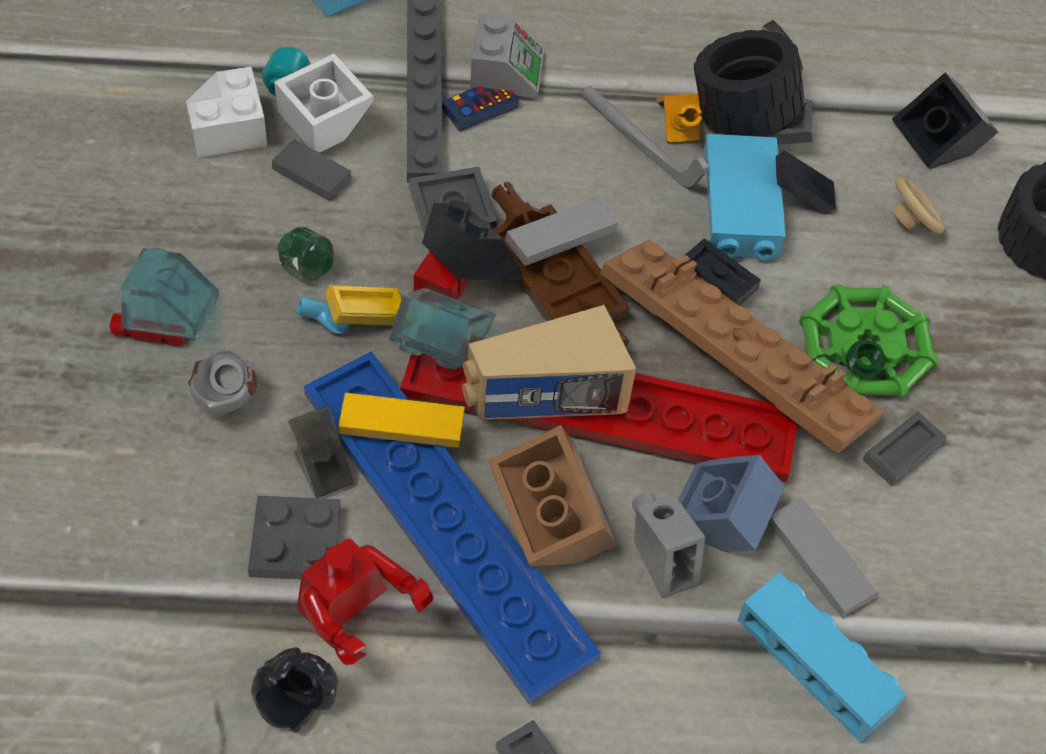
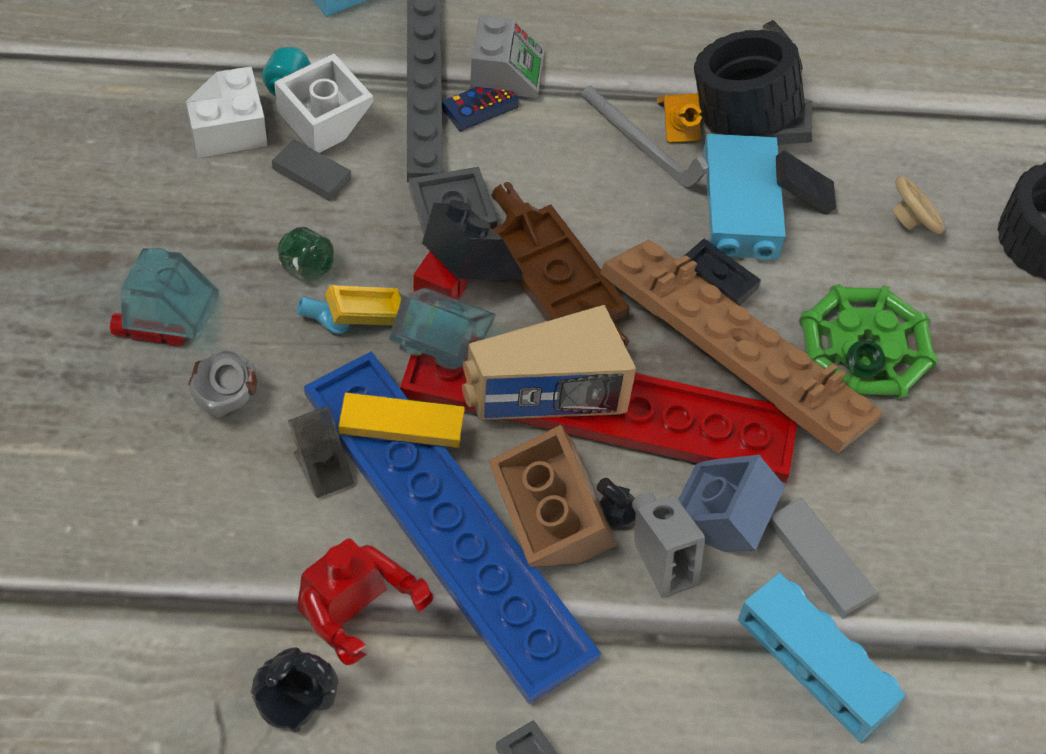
(291, 535): dark grey plate -> none
(561, 231): light grey tile -> none
(616, 503): none -> black plate
(904, 448): dark grey tile -> none
(944, 123): black slope -> none

